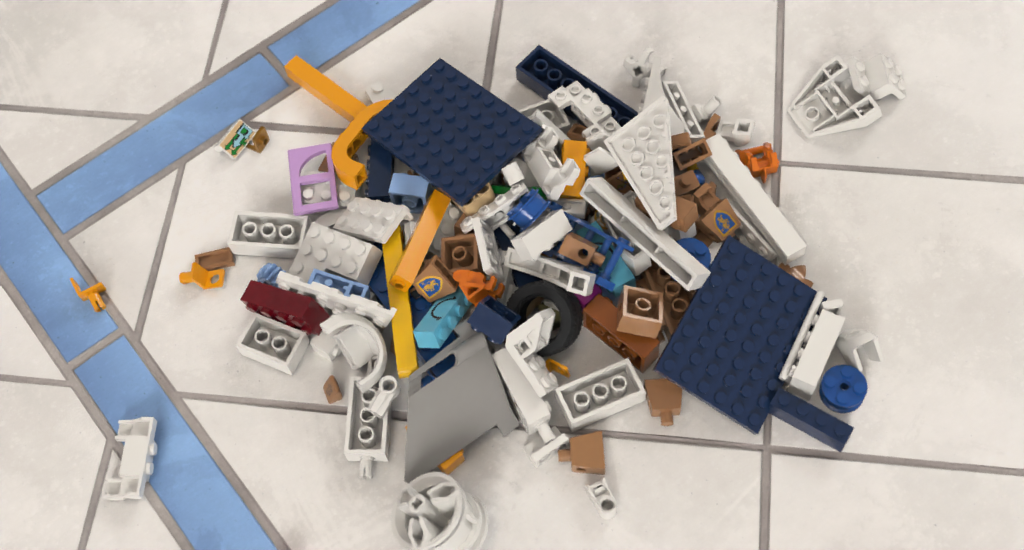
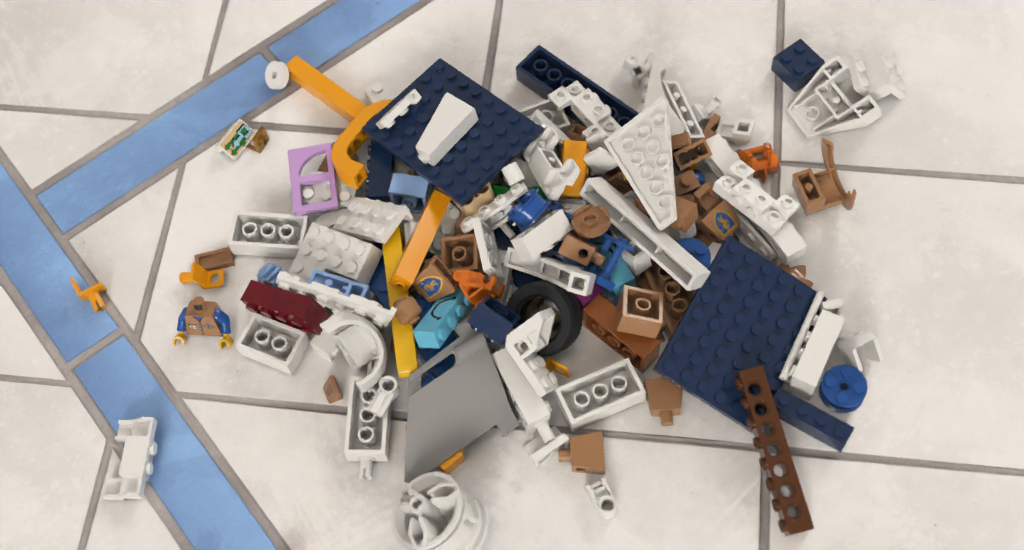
(204, 319): none -> torso
(276, 75): none -> white piece
(399, 109): none -> white hinge
(407, 310): none -> medium nougat head
(445, 129): none -> white slope
(591, 221): none -> medium nougat tile
(752, 200): none -> white bracket
(757, 378): none -> reddish brown brick
(797, 65): none -> dark blue brick
(824, 188): none -> medium nougat piece

